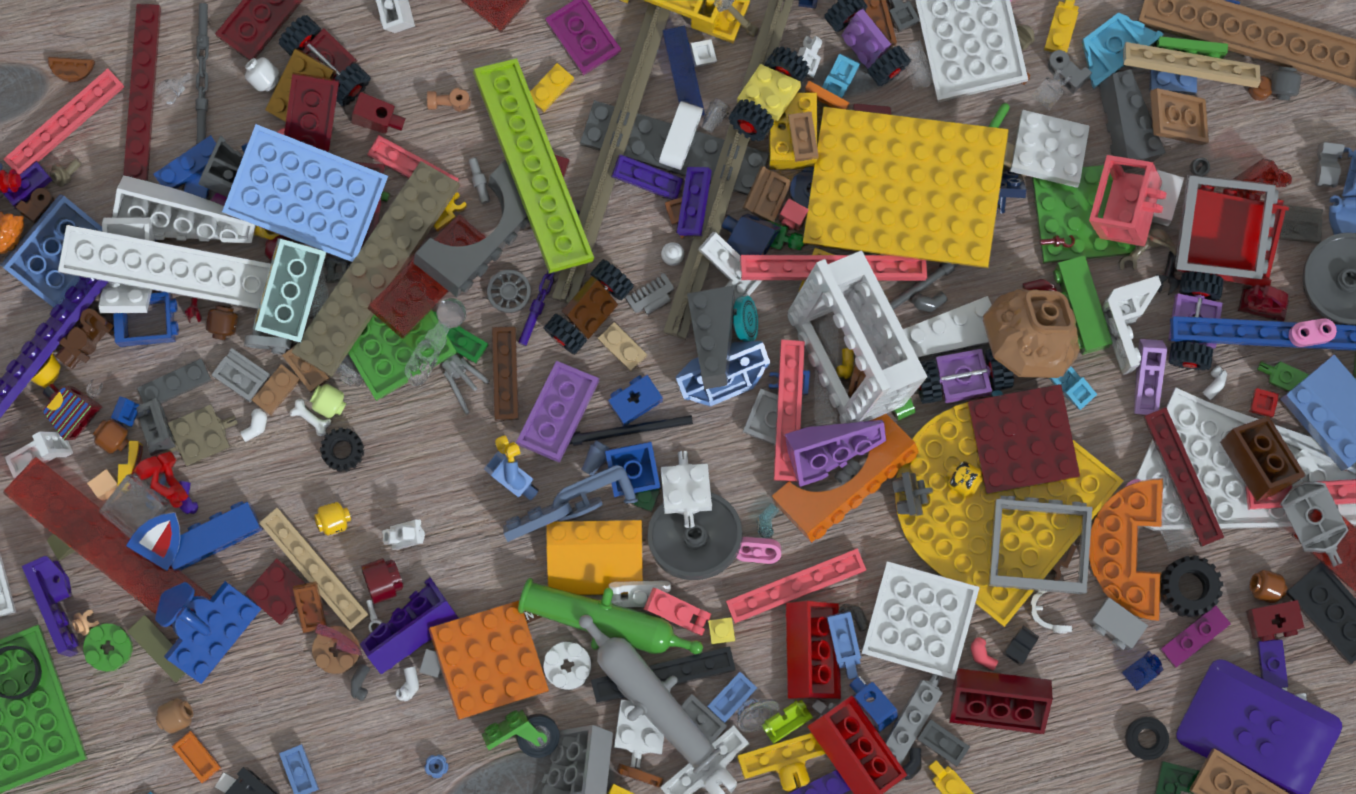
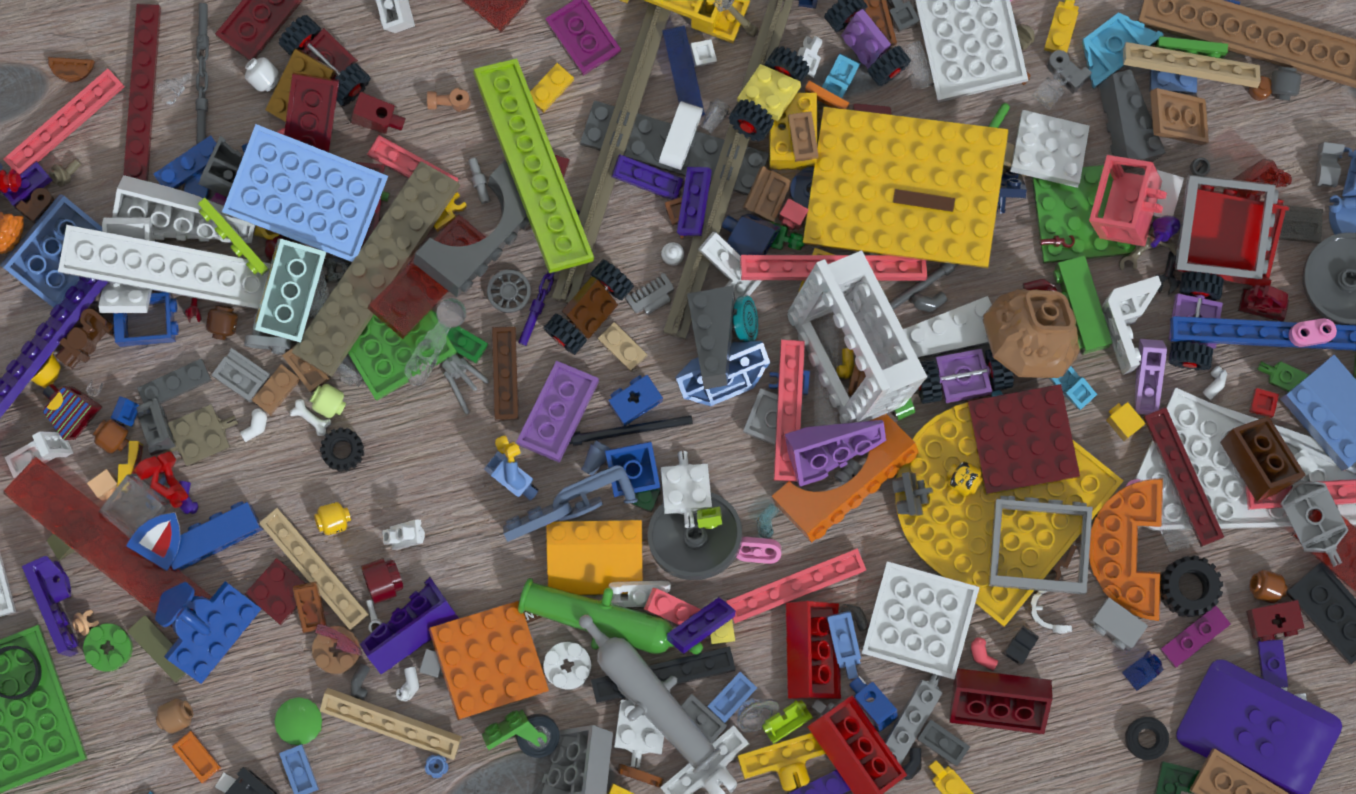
(226, 230): none -> lime plate
(298, 721): none -> bright green dish
(390, 723): none -> tan plate
(701, 625): none -> dark purple plate
(709, 517): none -> lime plate
(924, 200): none -> reddish brown sticker
(1124, 420): none -> yellow brick
(1164, 229): none -> dark purple piece

